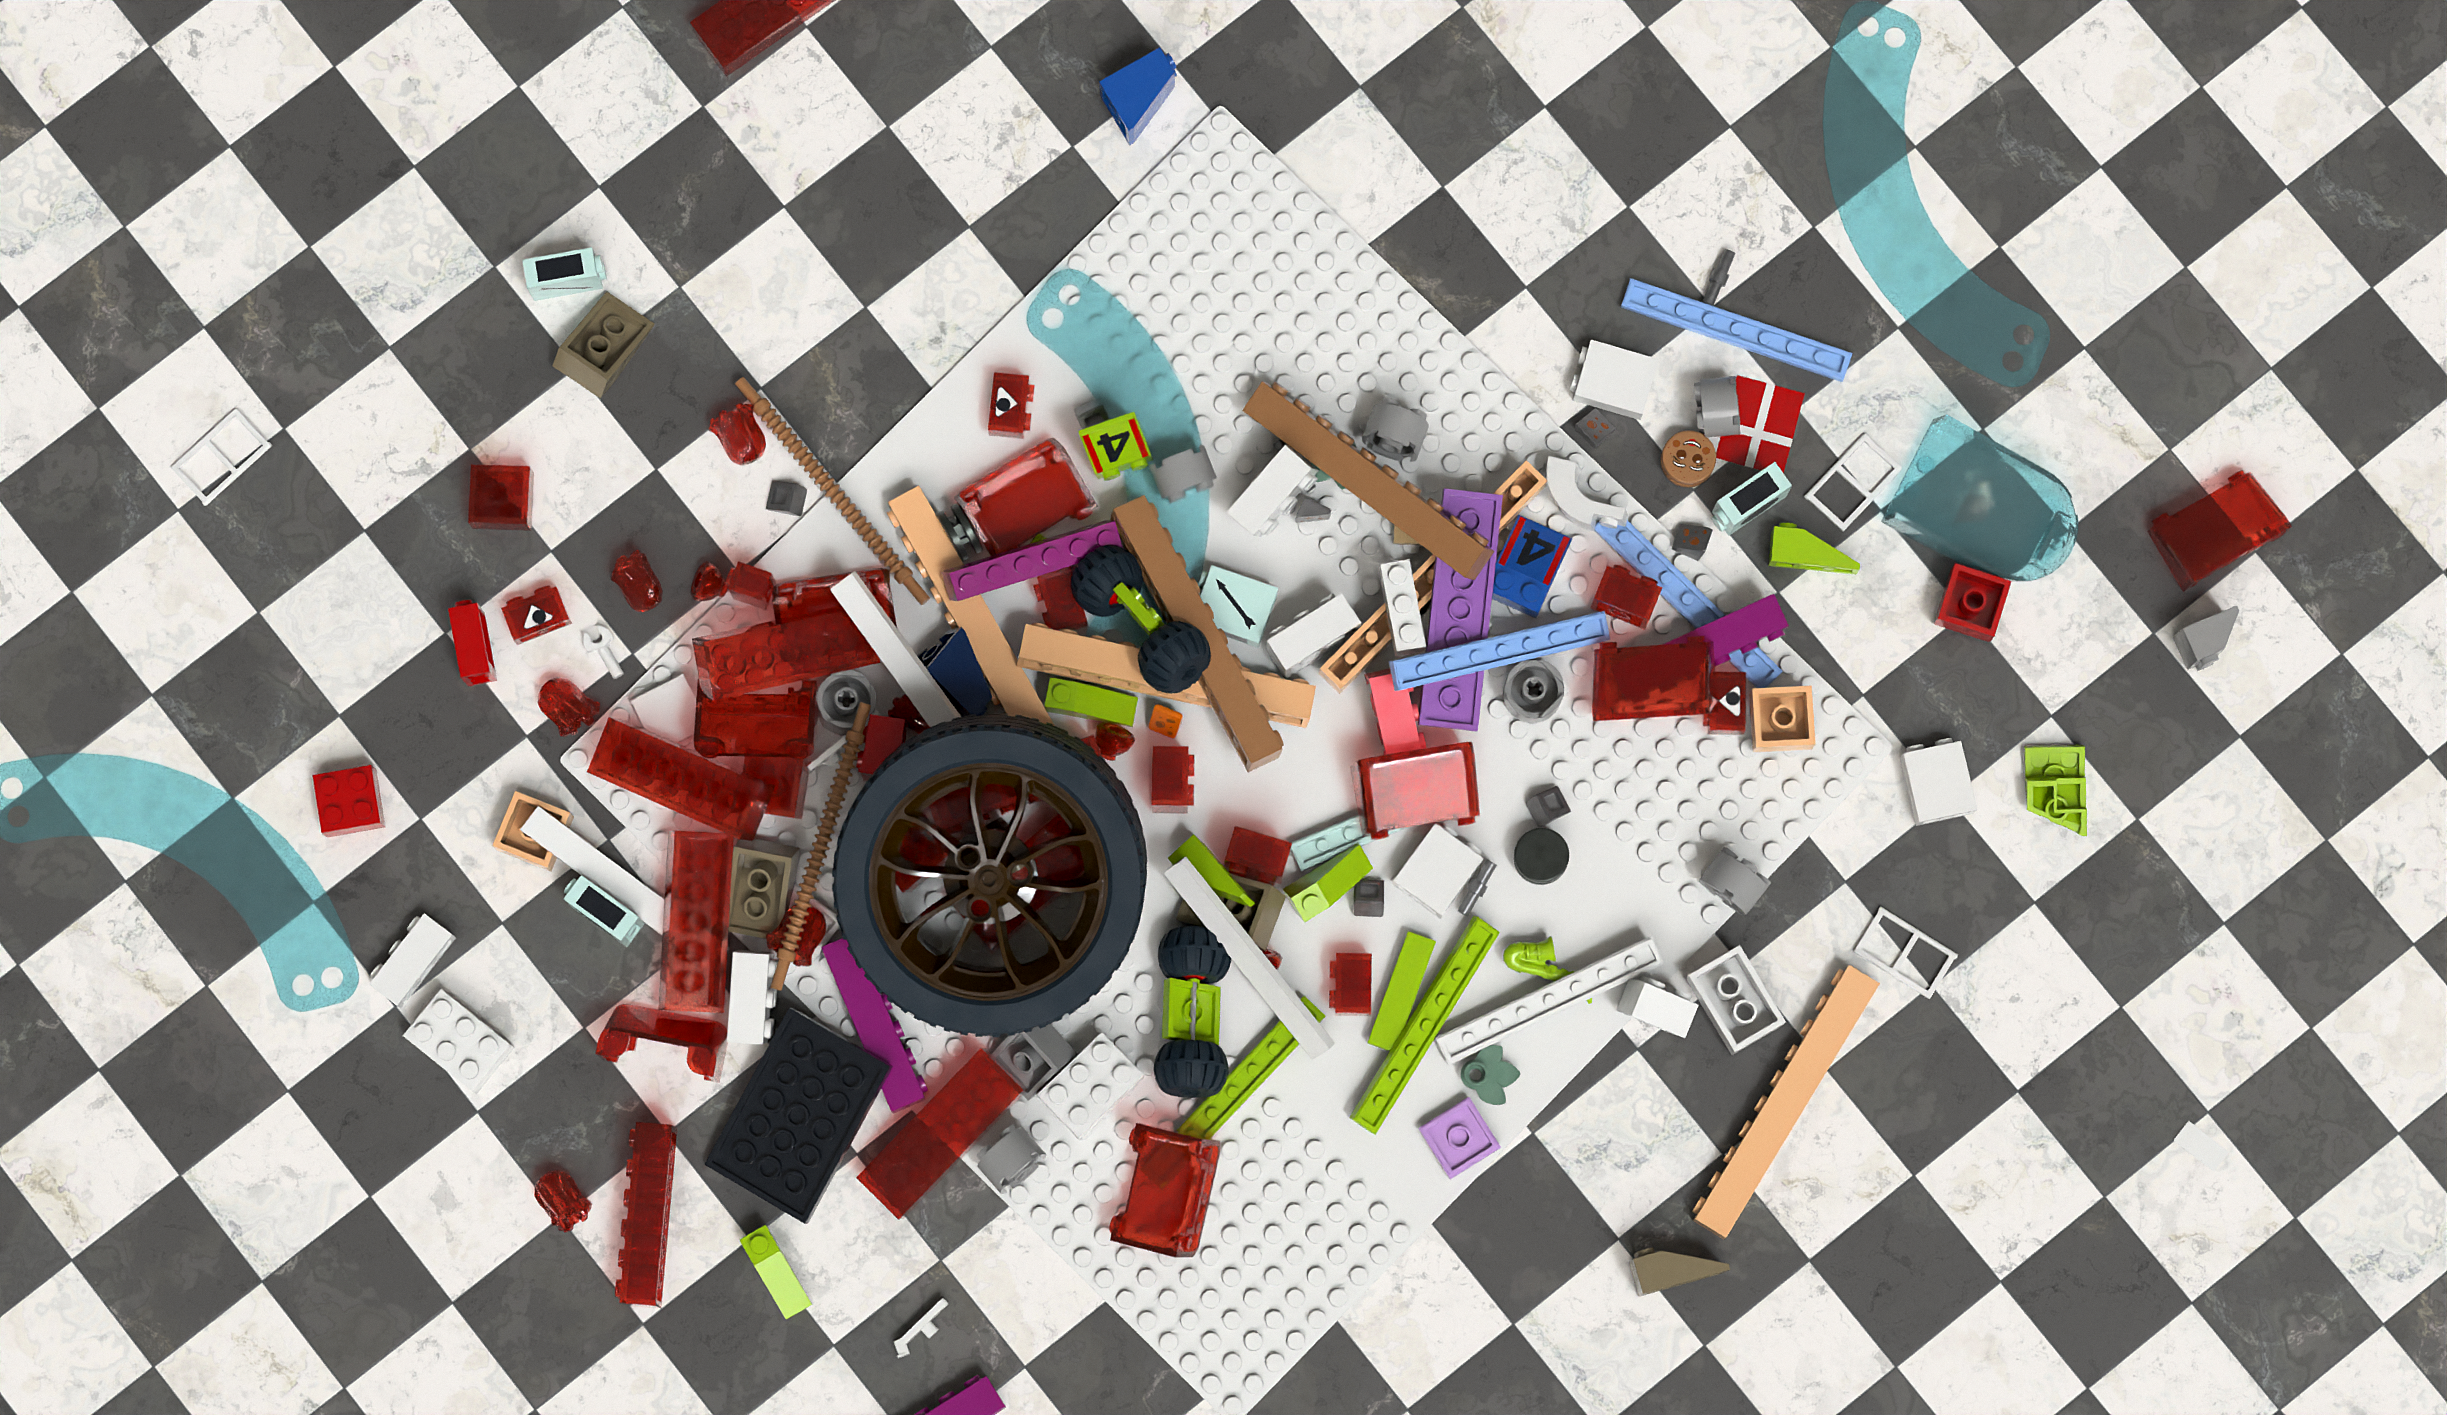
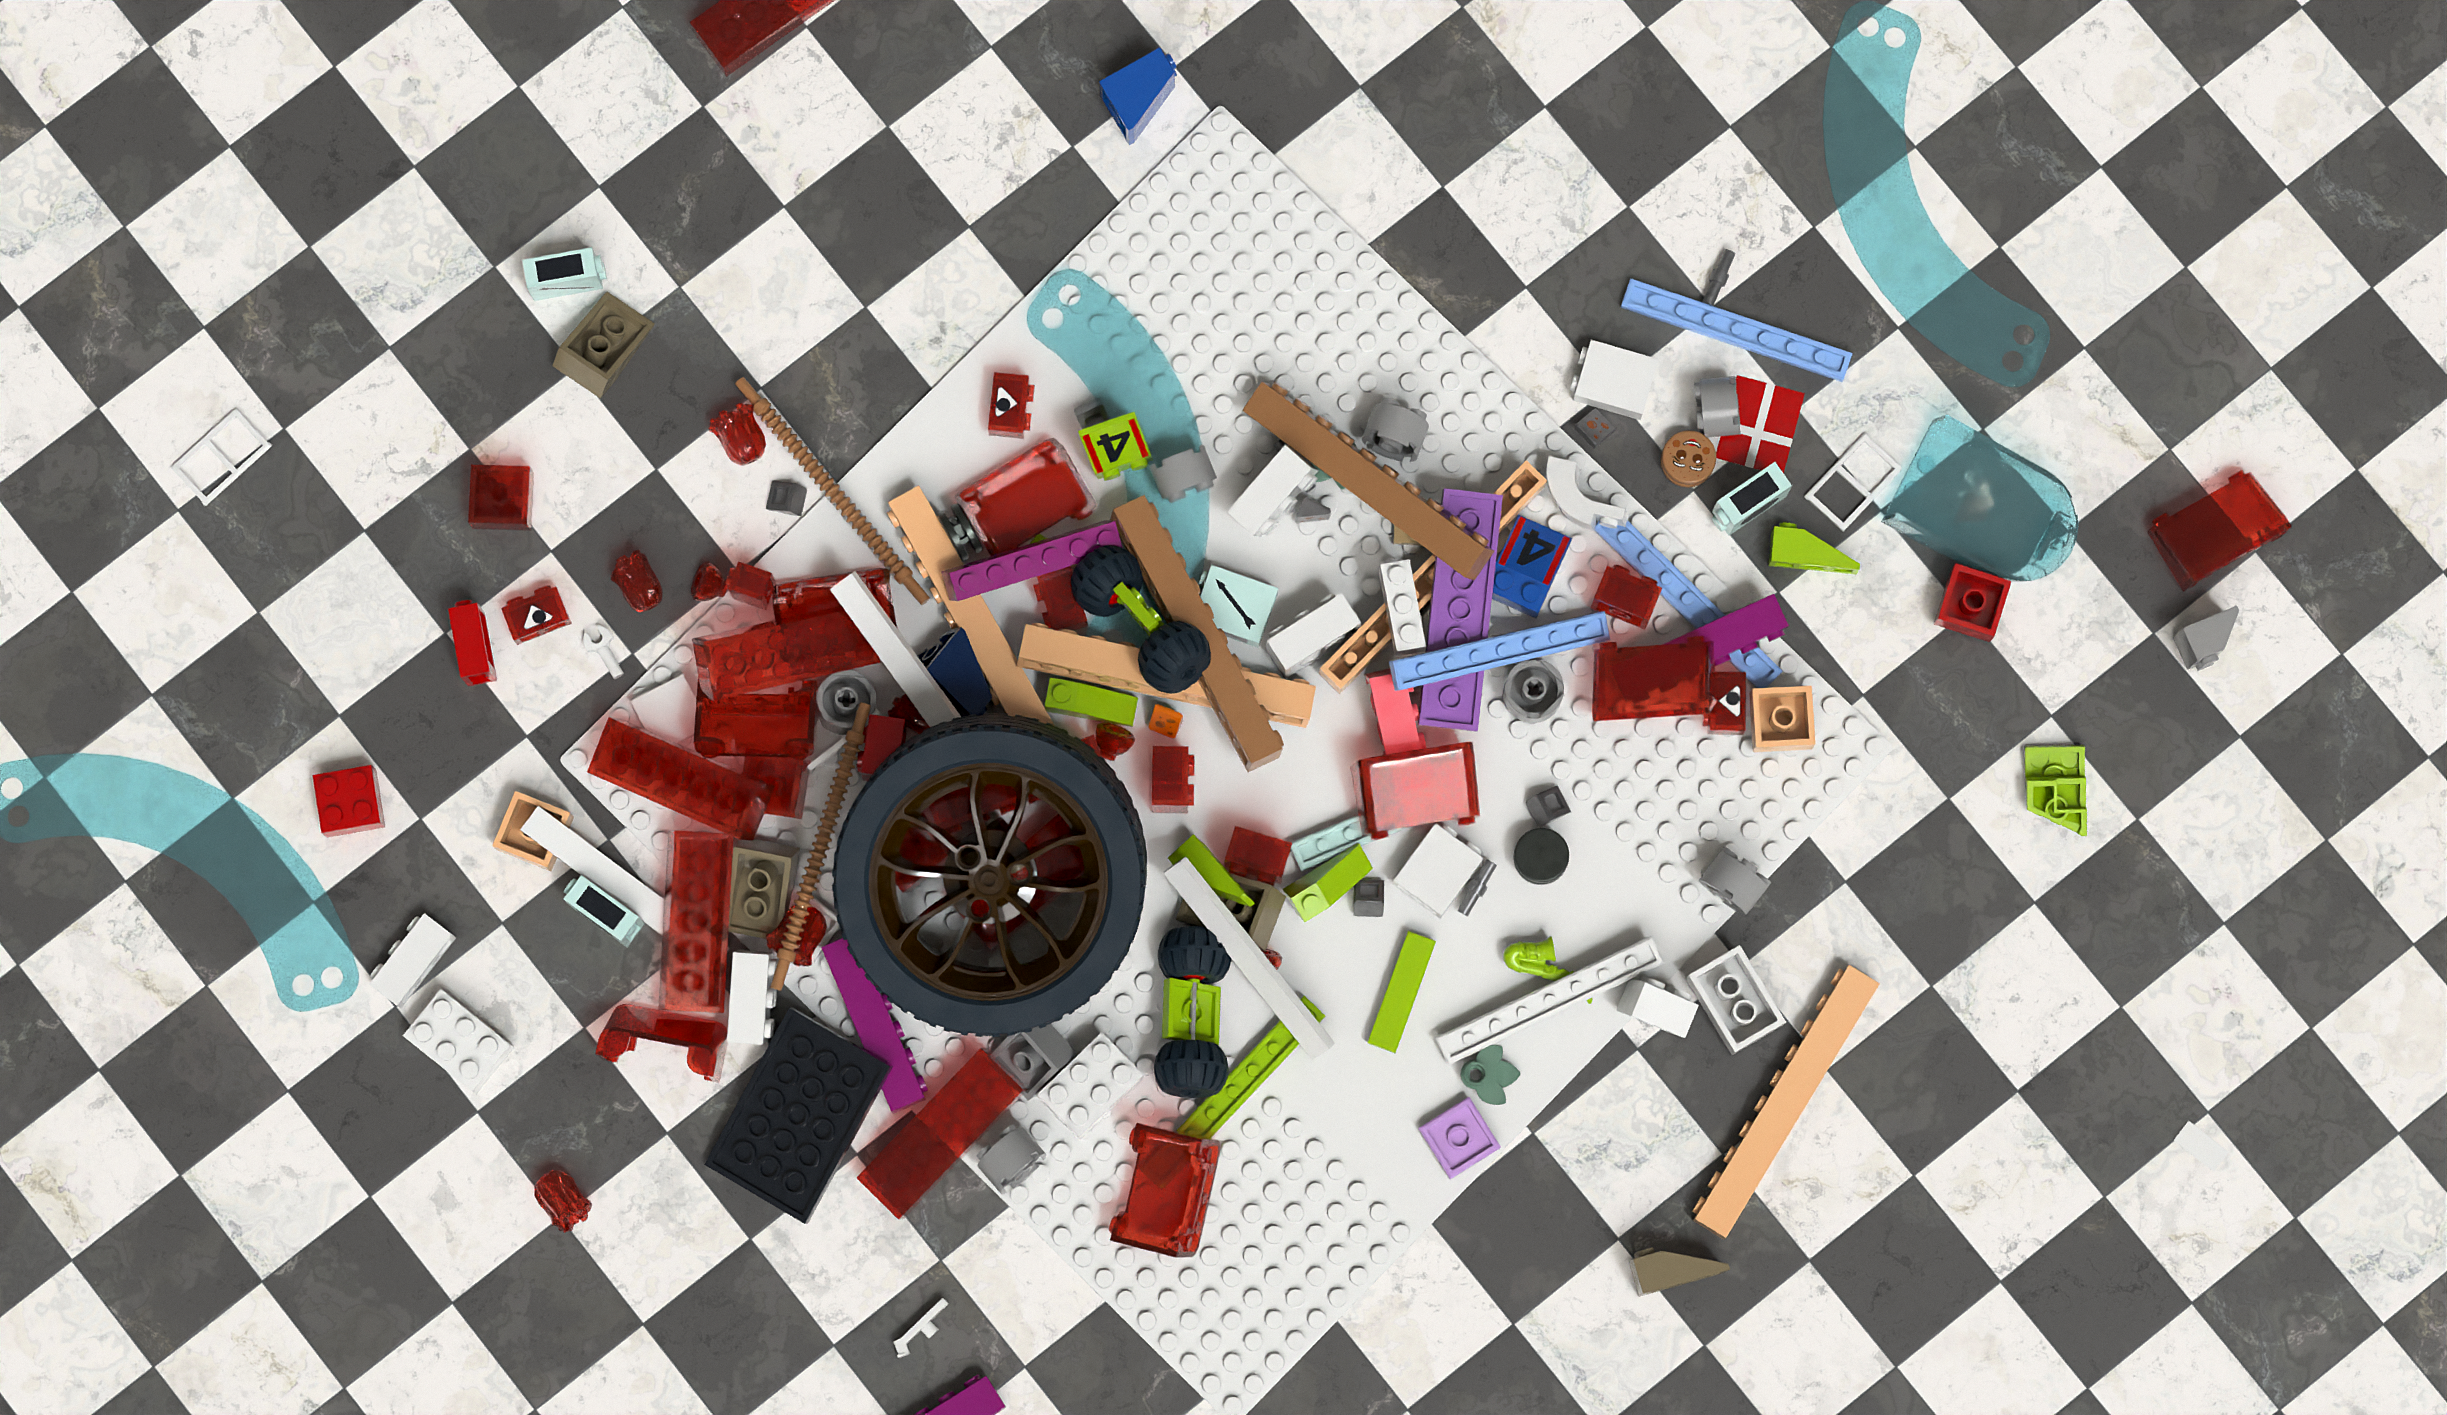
(566, 705): clear red piece -> none
(647, 1215): clear red brick -> none
(775, 1271): slope -> none
(1352, 984): clear red brick -> none
(1424, 1025): lime tile -> none
(1692, 540): flat silver slope -> none
(1894, 971): white window -> none
(1938, 781): white brick -> none

